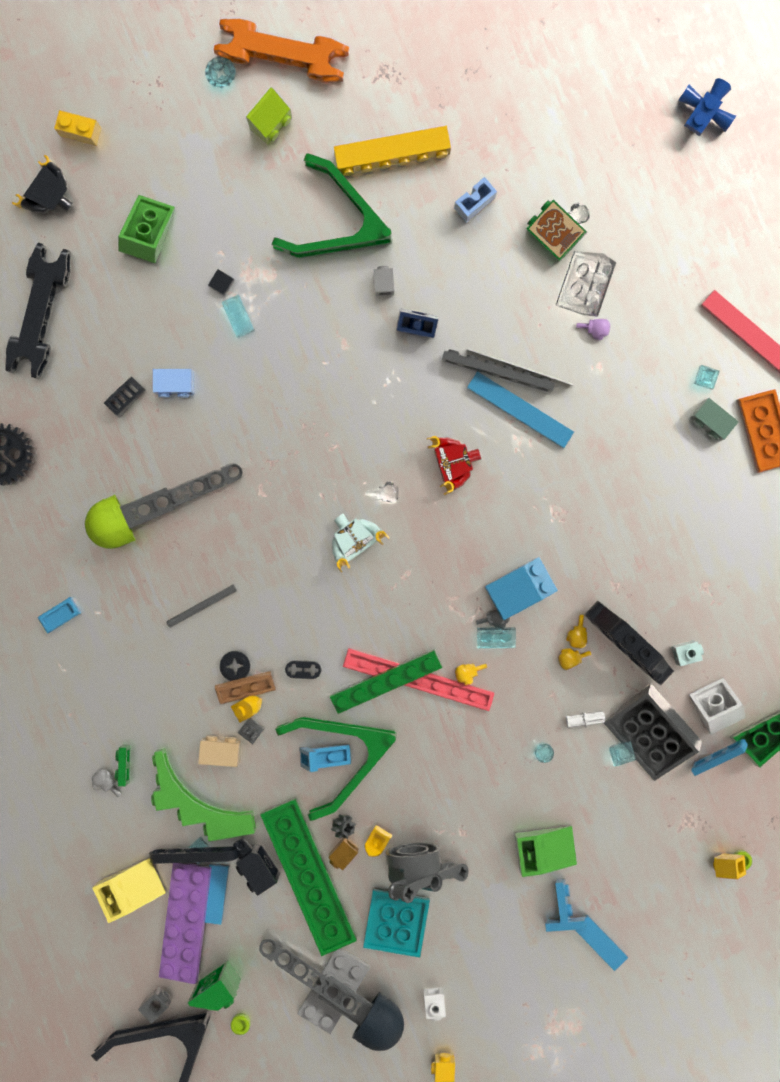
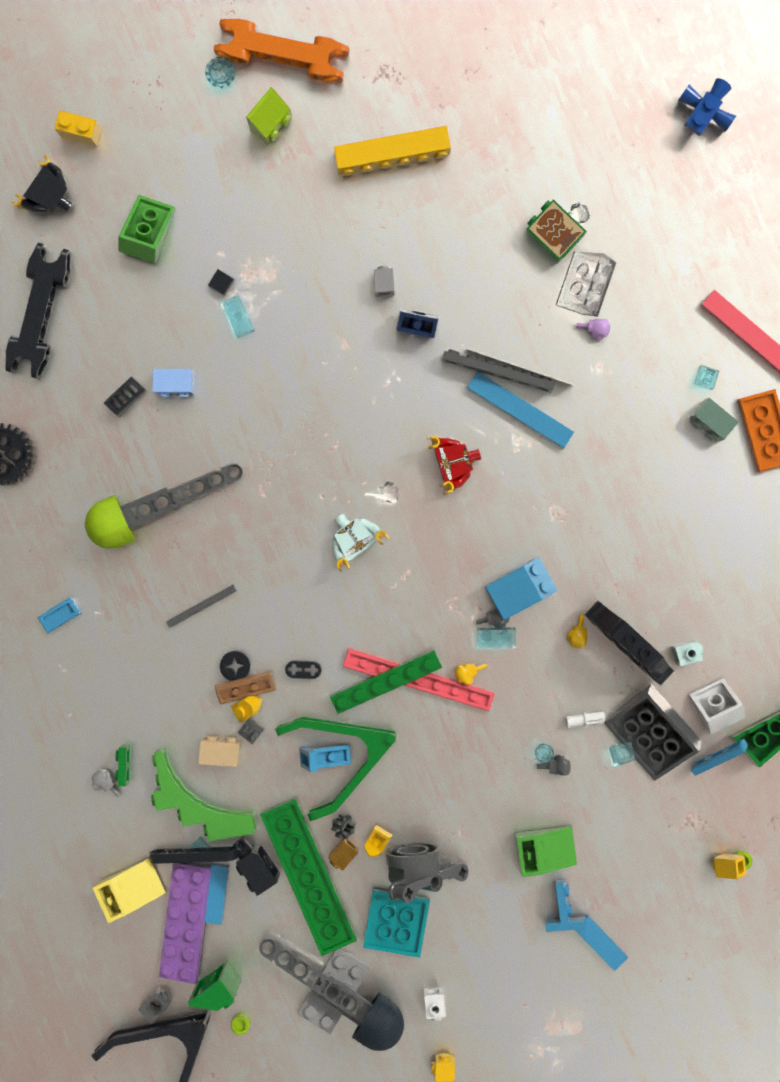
(372, 233): green piece -> none
(469, 205): light blue brick -> none
(558, 766): none -> dark grey piece
(571, 658): yellow piece -> none

